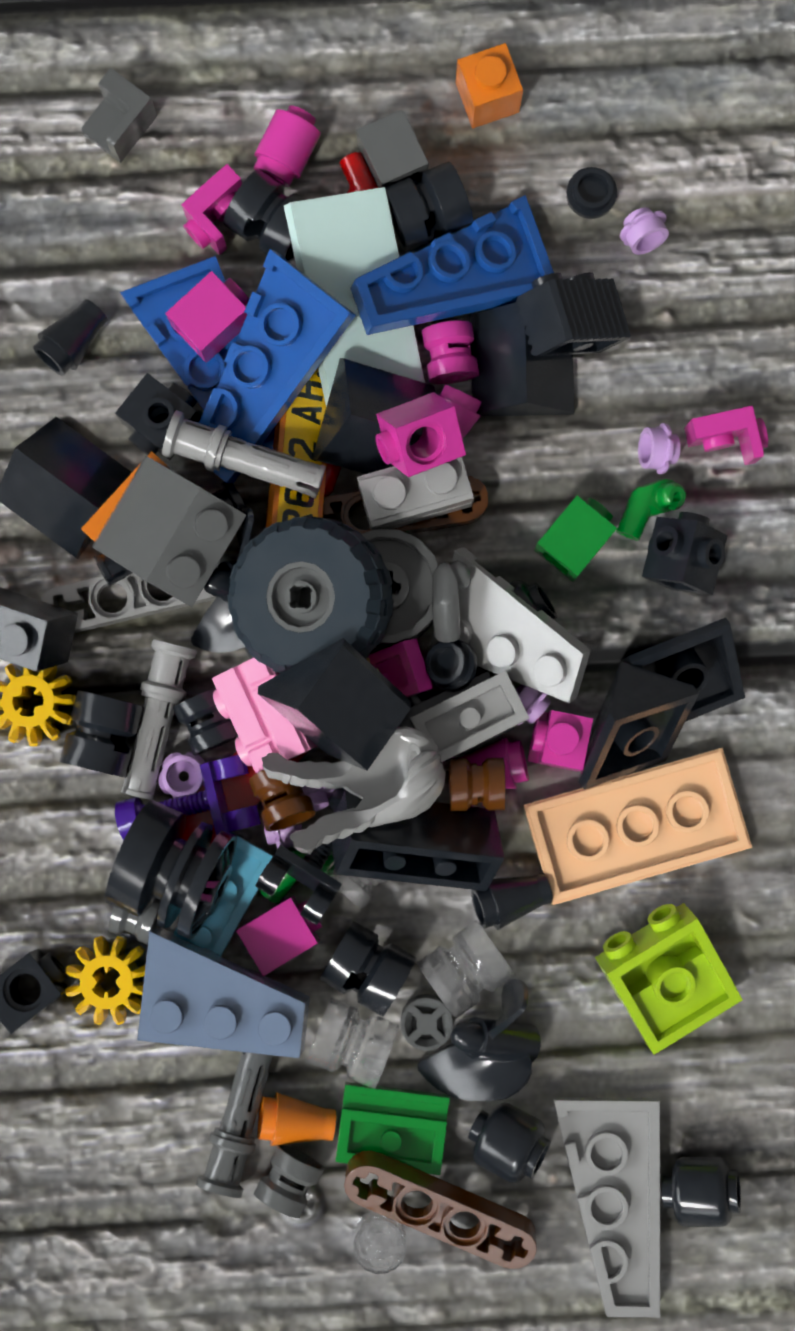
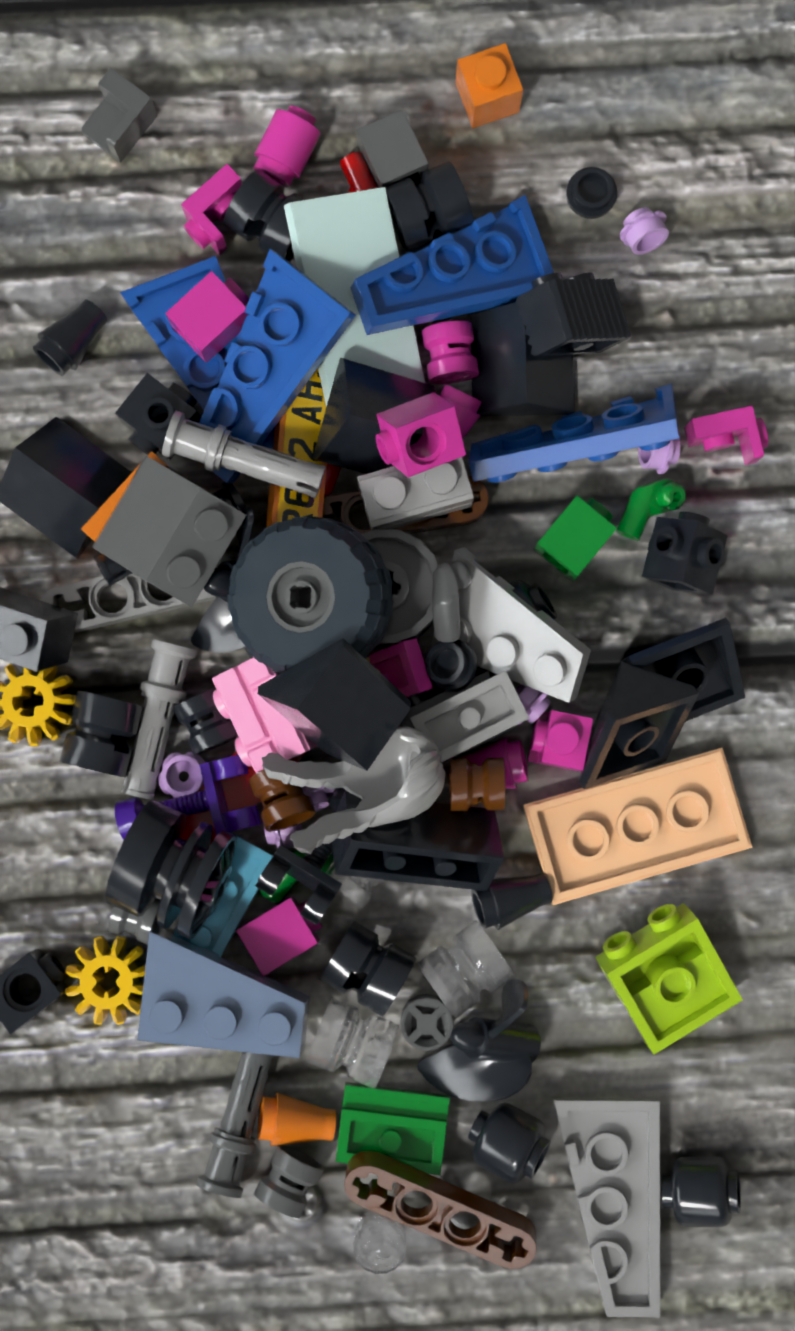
(577, 437): none -> blue wing

